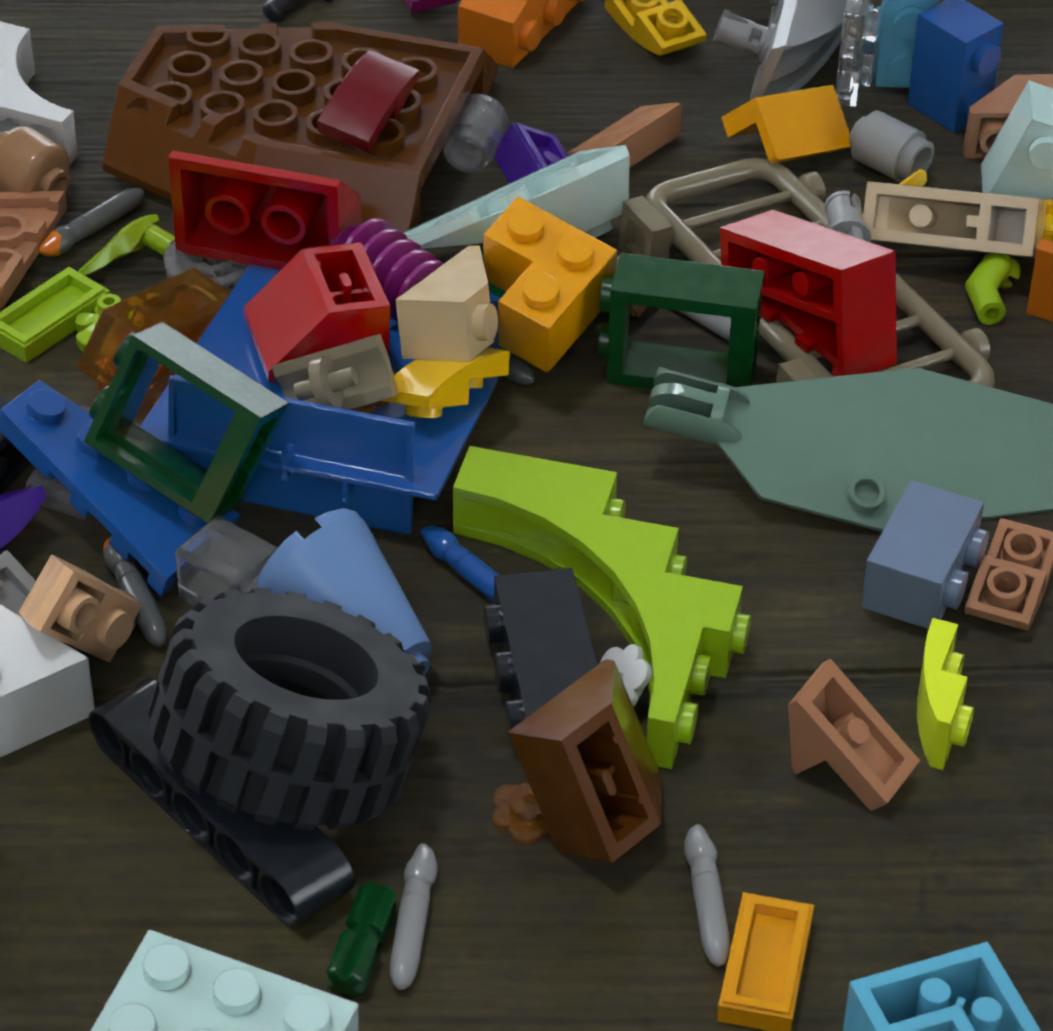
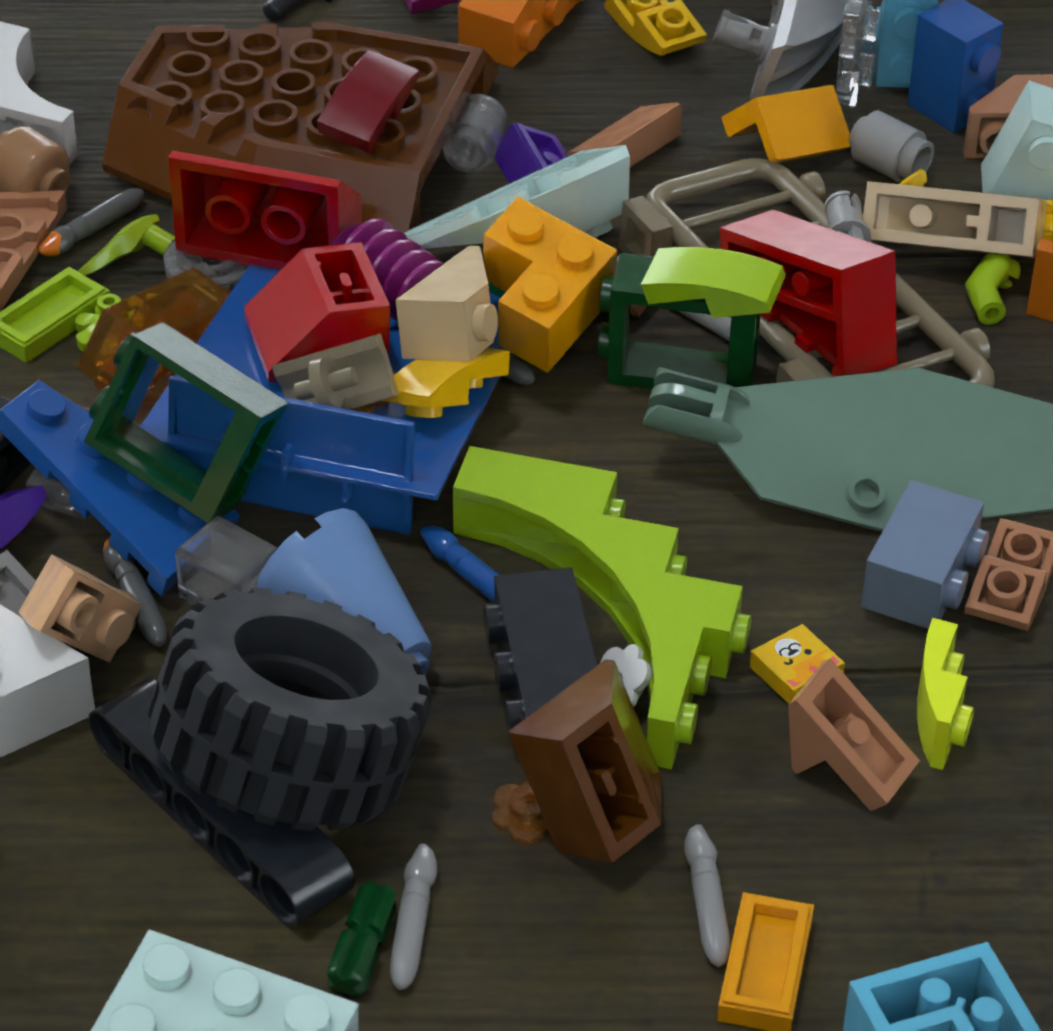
(726, 279): none -> lime slope
(791, 660): none -> yellow tile

